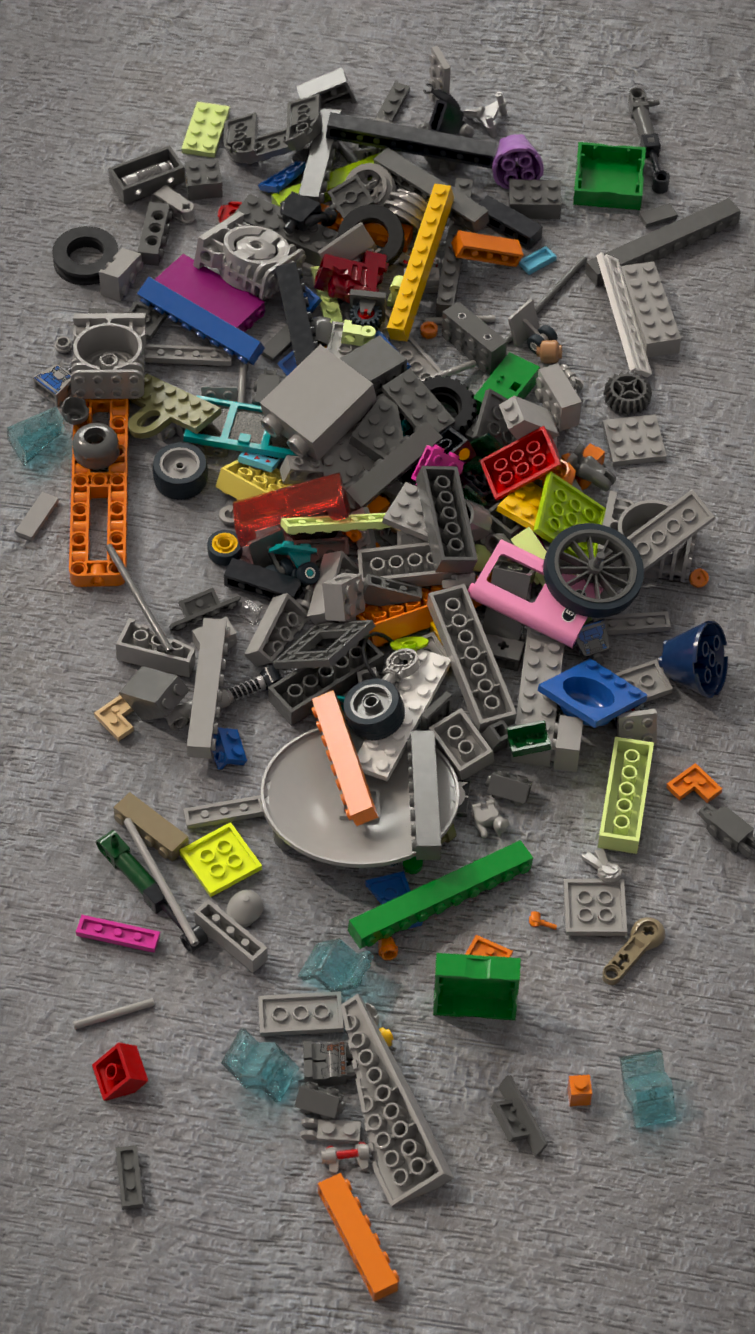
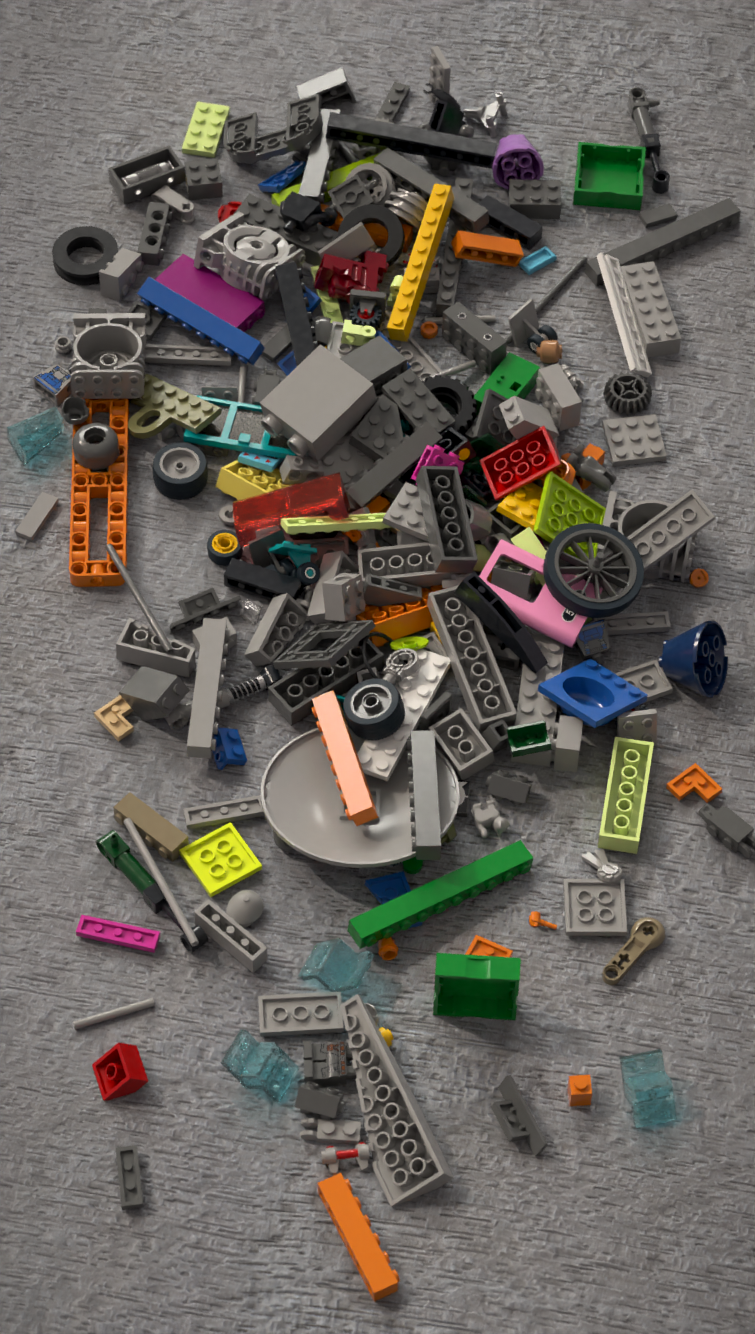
(500, 620): none -> black slope

